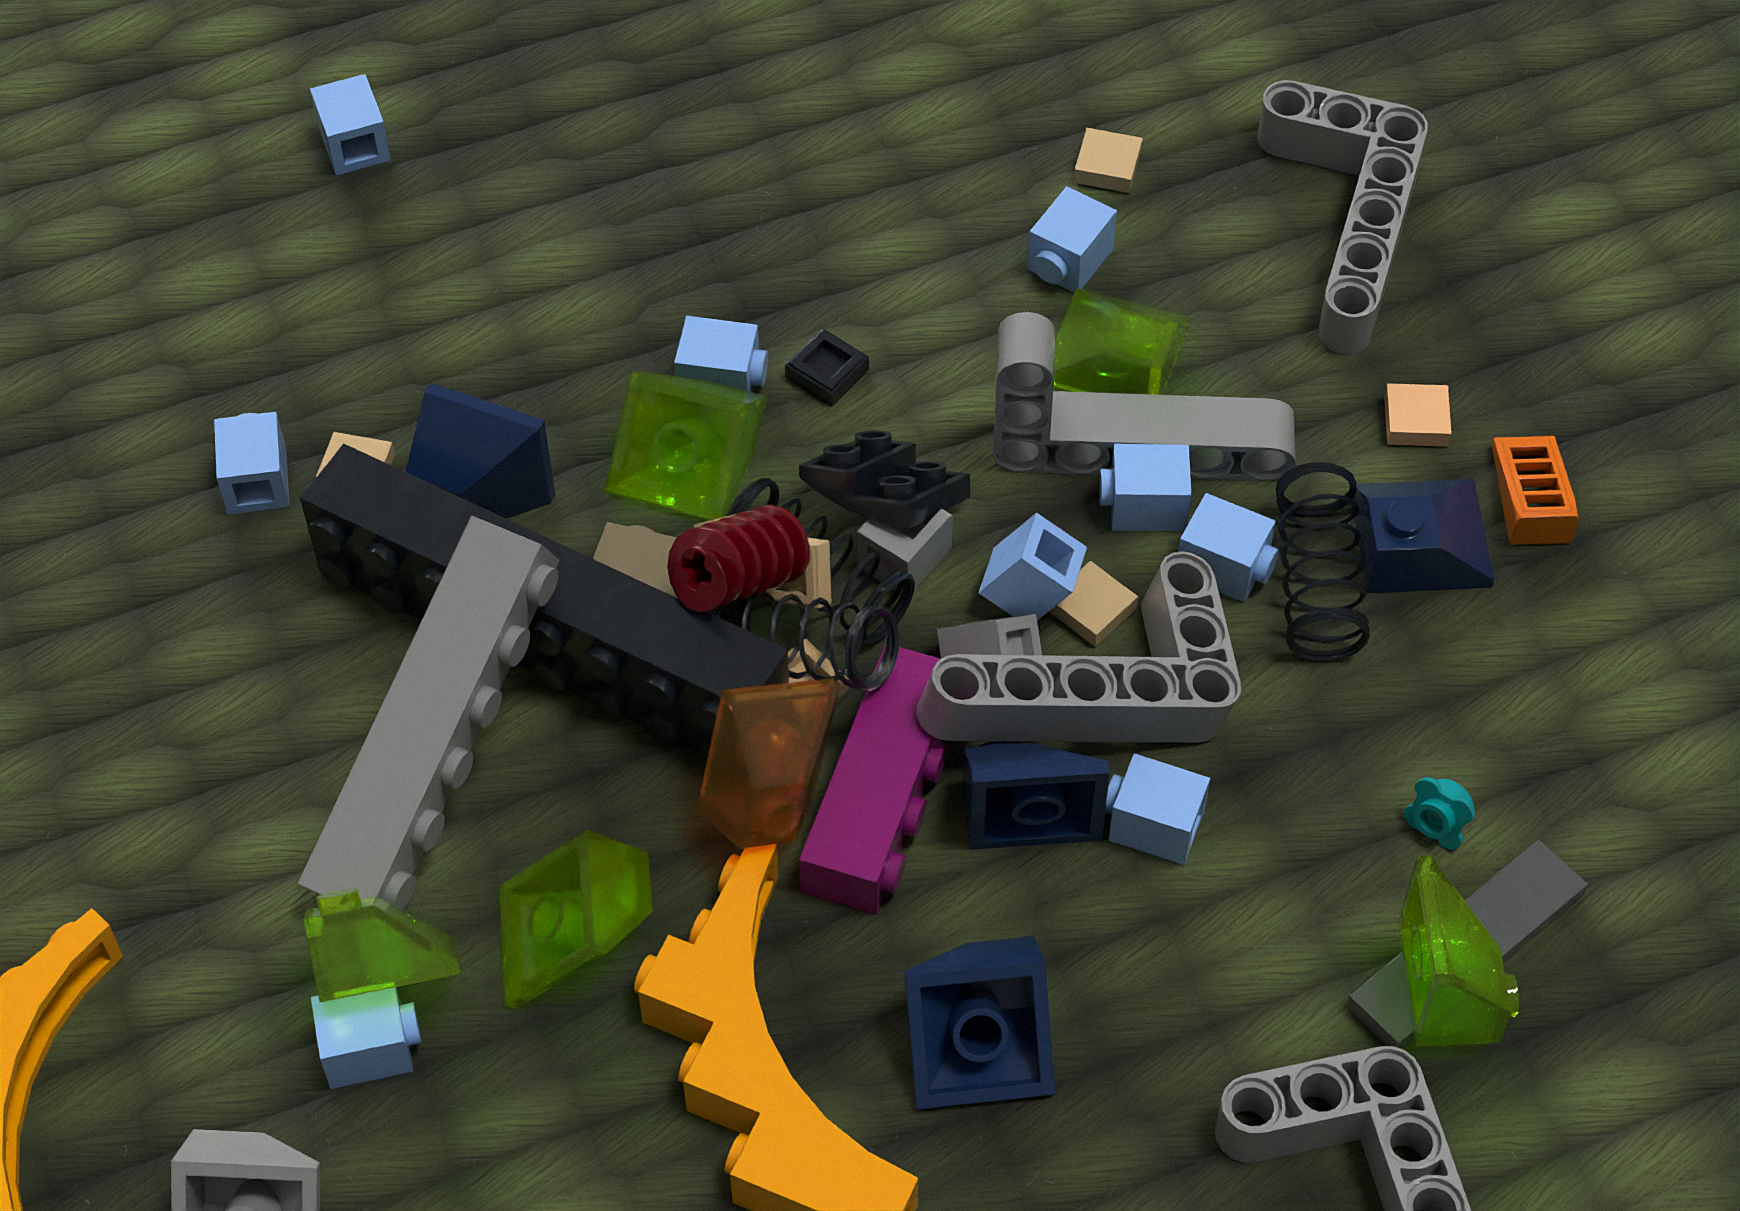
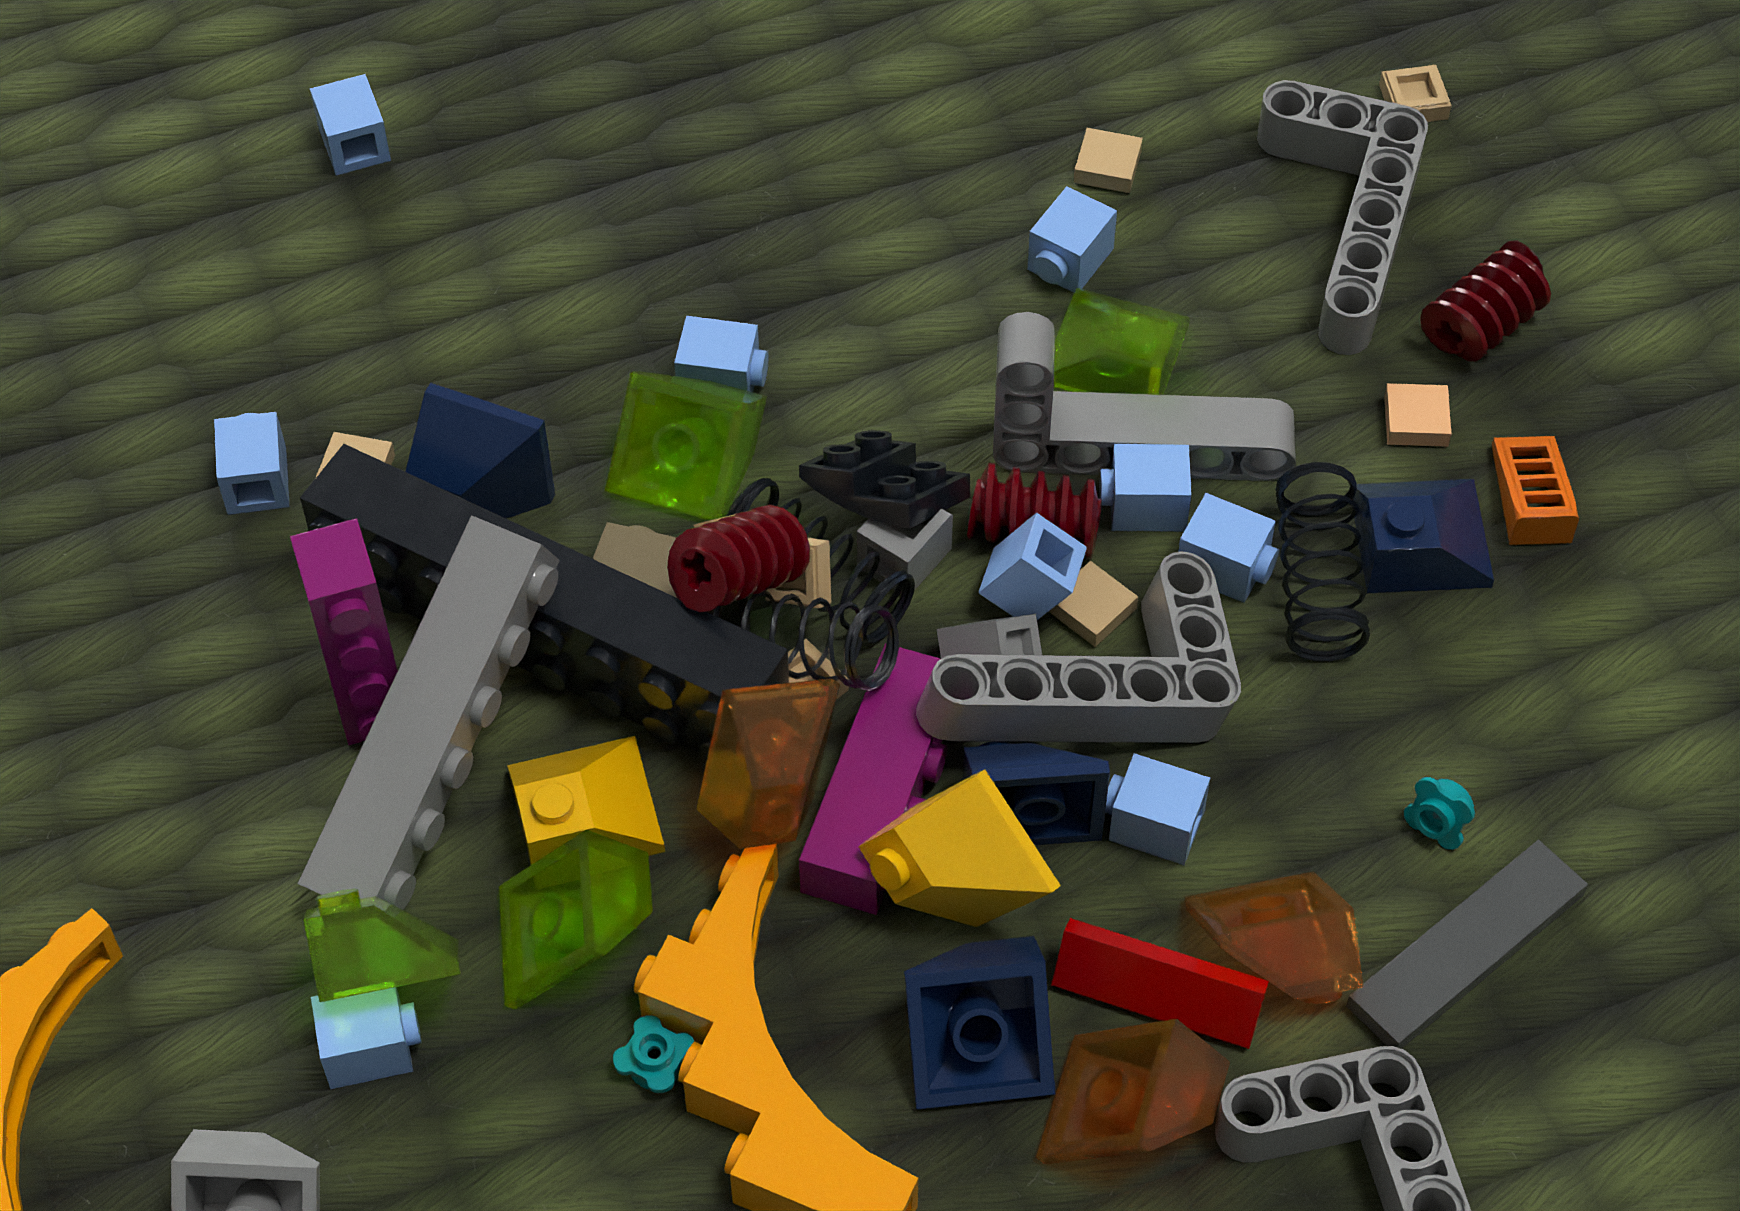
(347, 621): none -> magenta brick
(583, 790): none -> yellow slope
(653, 1074): none -> teal plate
(827, 367): black tile -> none
(960, 856): none -> yellow slope
(1012, 504): none -> dark red piece
(1132, 1092): none -> clear orange slope
(1159, 982): none -> red tile
(1287, 932): none -> clear orange slope
(1418, 89): none -> tan tile
(1451, 965): clear neon green slope -> none
(1487, 303): none -> dark red piece

